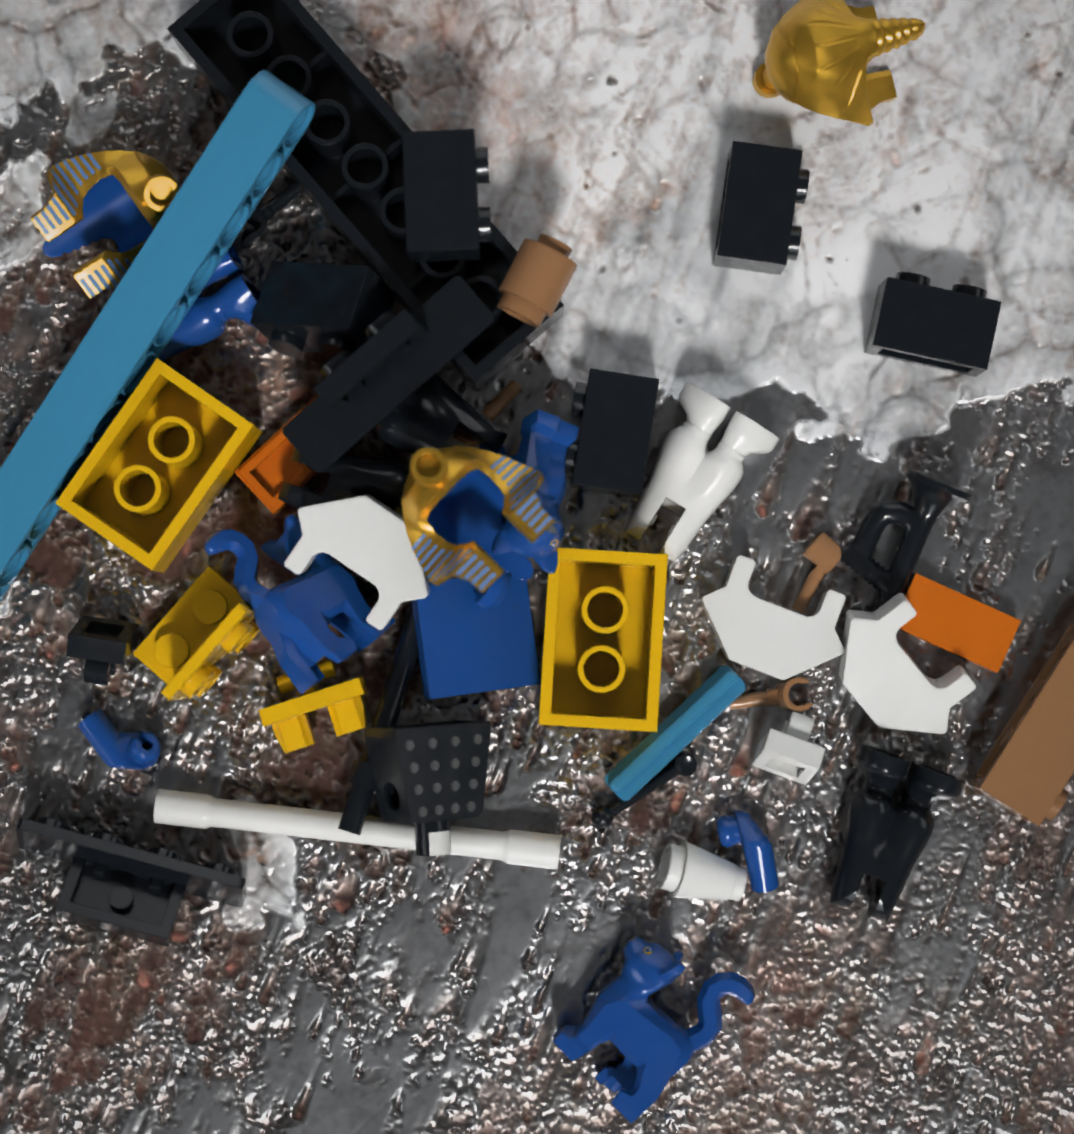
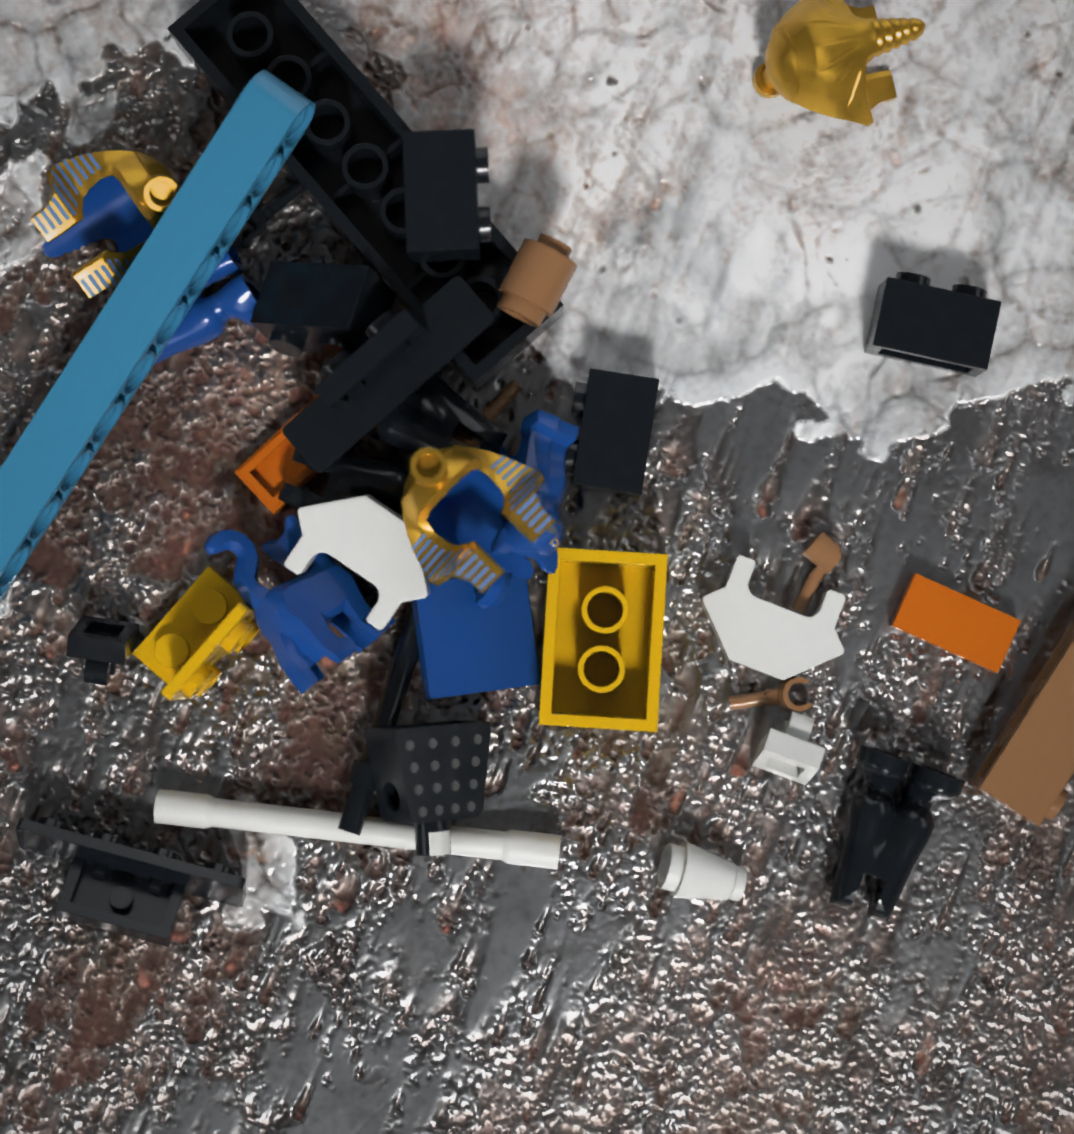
(117, 748): blue arm -> none
(159, 467): yellow brick -> none
(290, 717): yellow hips -> none
(646, 1036): blue animal -> none
(675, 733): dark azure axle -> none
(683, 764): black hinge -> none
(689, 476): white piece -> none
(756, 846): blue arm -> none
(759, 208): black brick -> none
(889, 680): white piece -> none
(930, 502): black piece -> none

